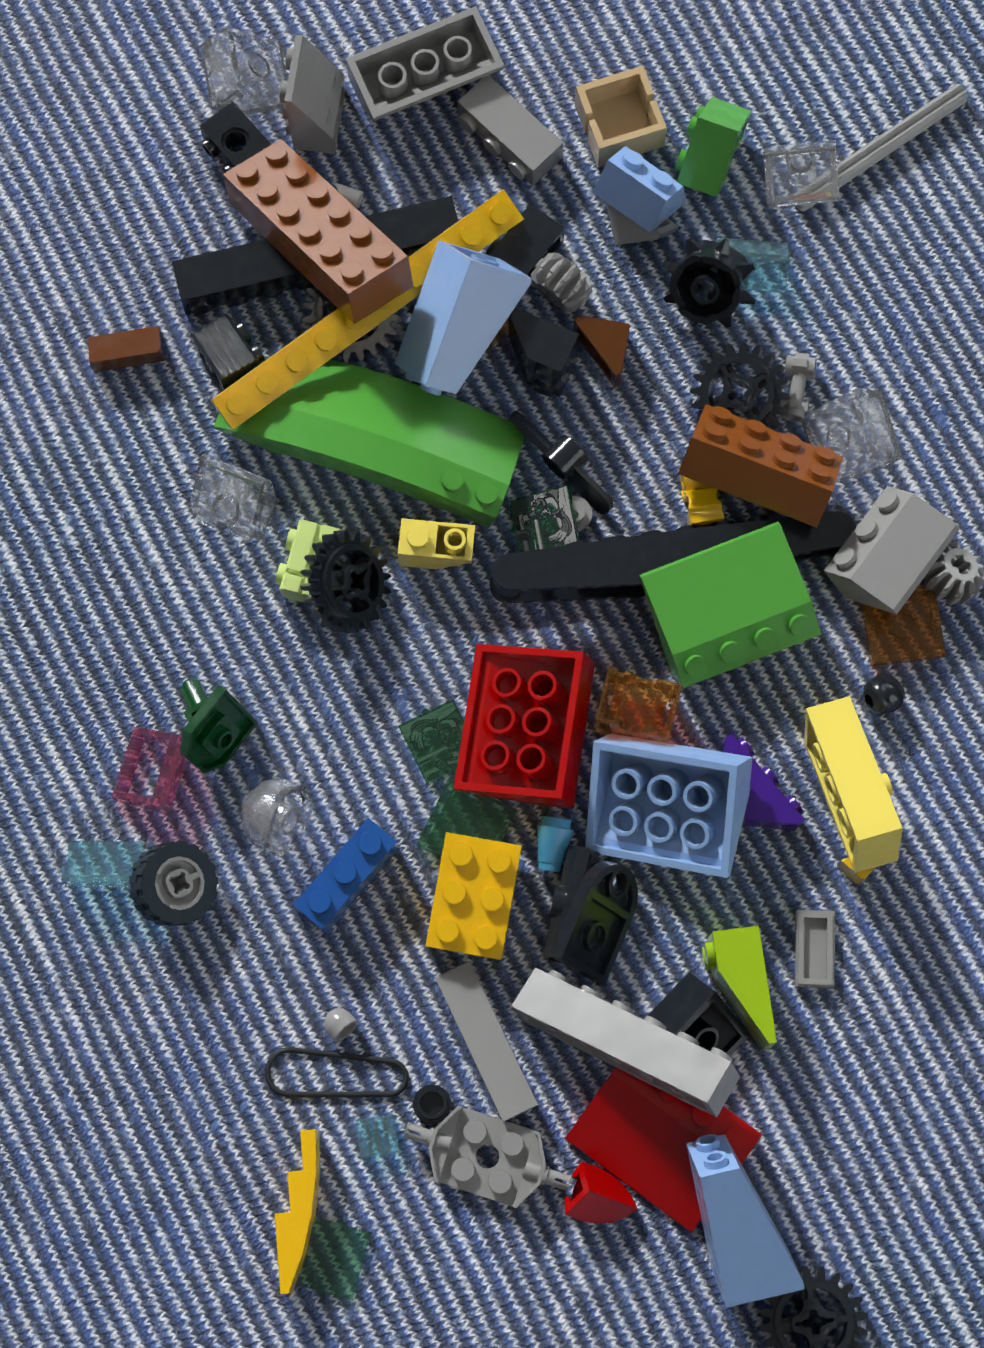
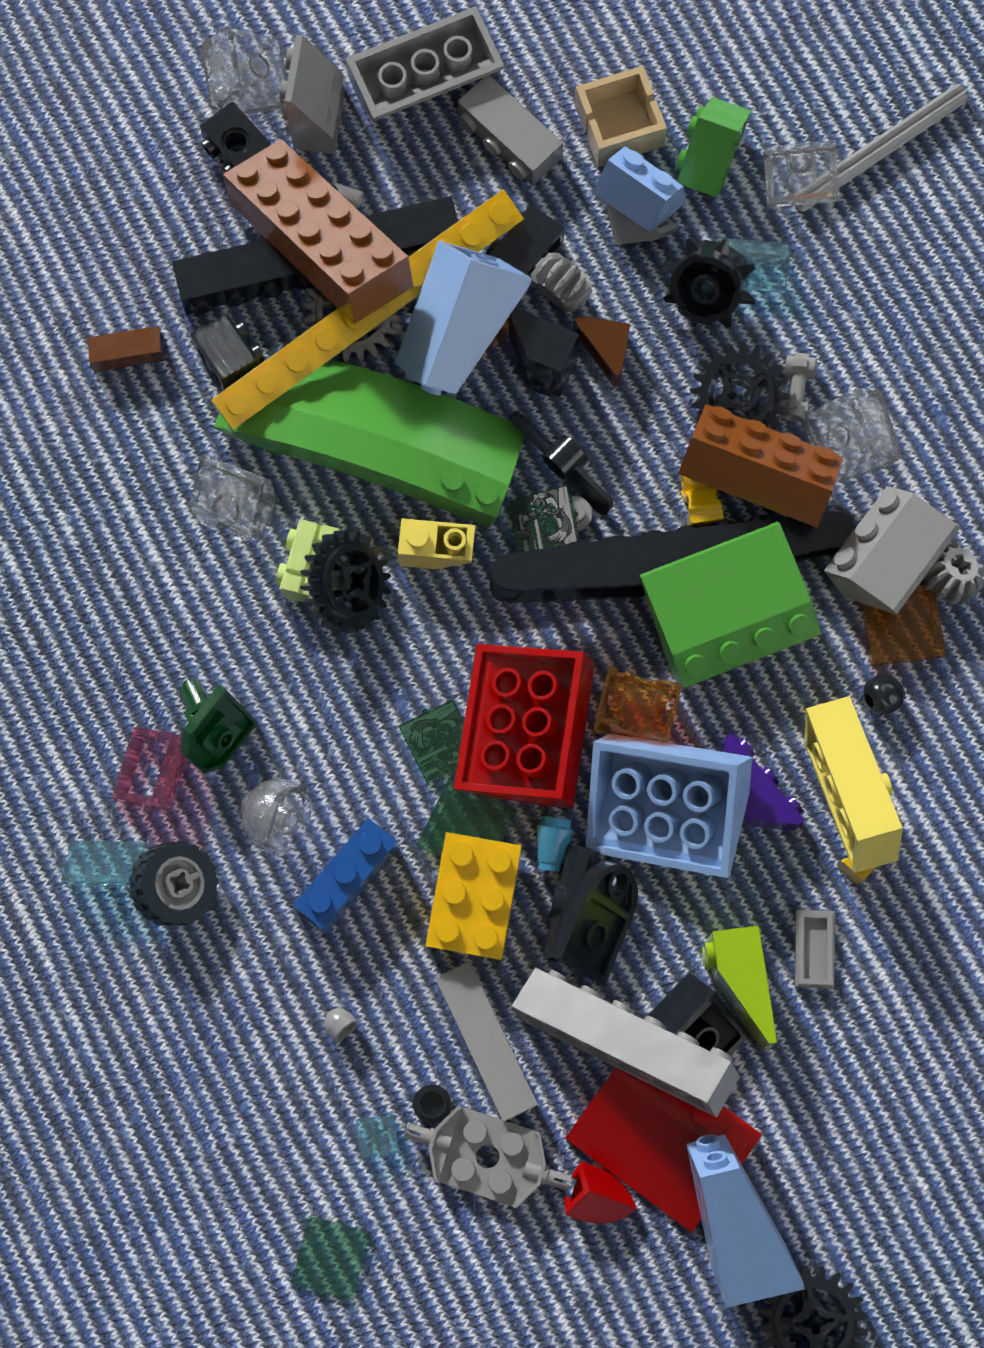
(295, 1227): yellow slope -> none
(335, 1093): black piece -> none

